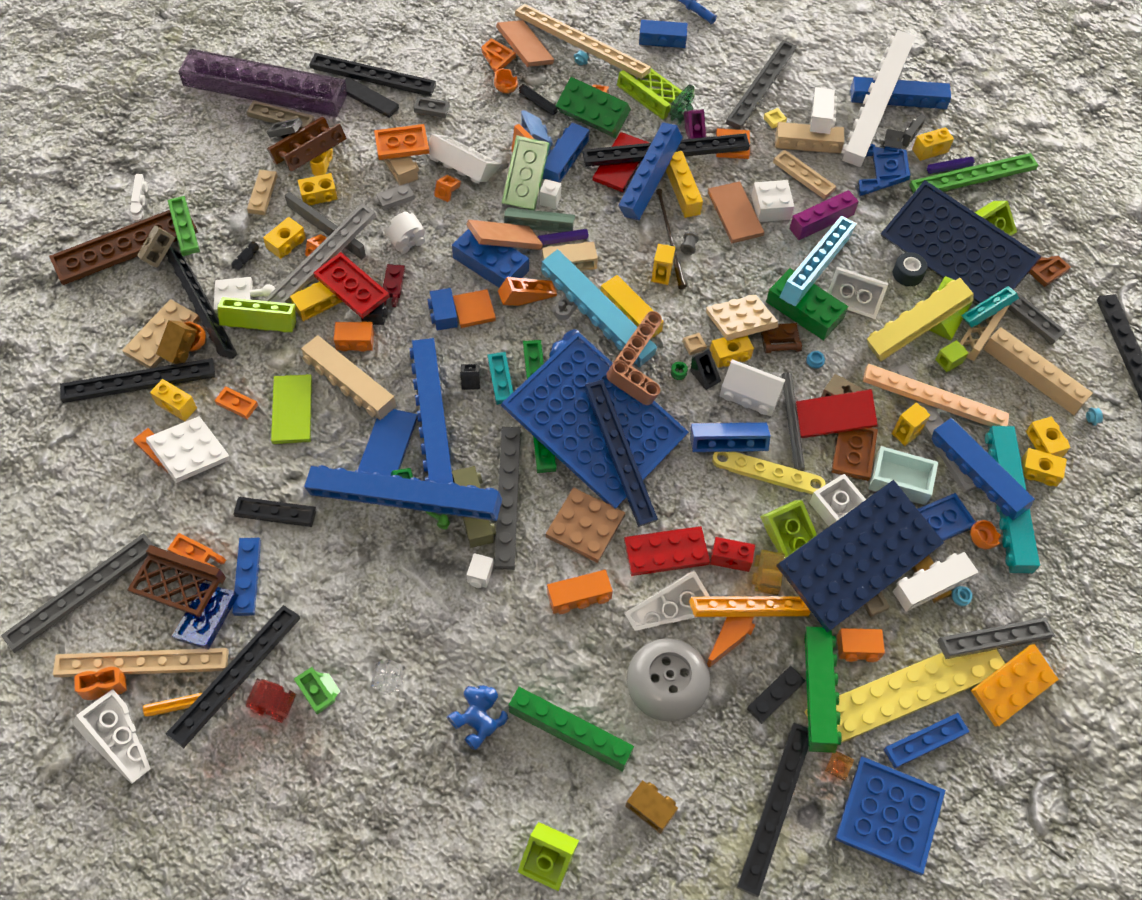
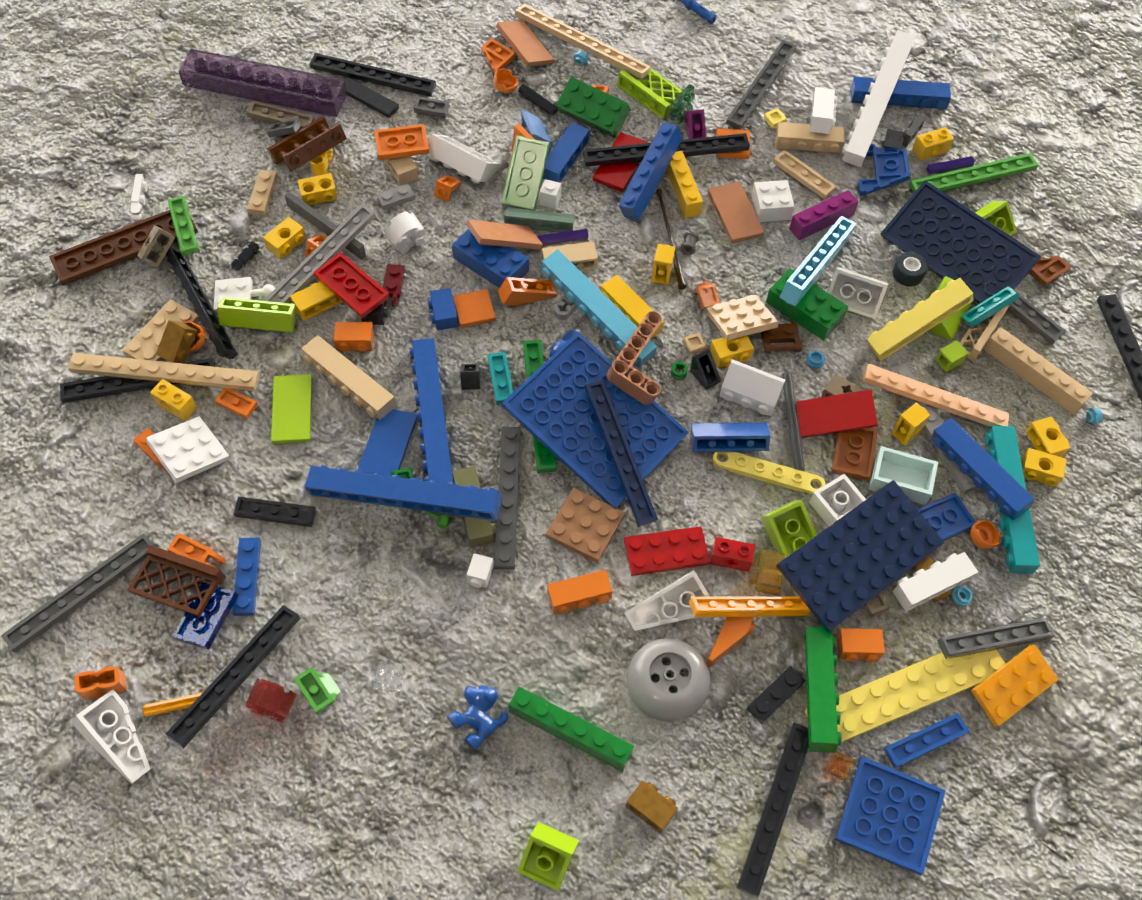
(143, 661): tan plate -> none
(161, 370): none -> tan plate
(663, 33): blue brick -> none
(707, 294): none -> orange bracket

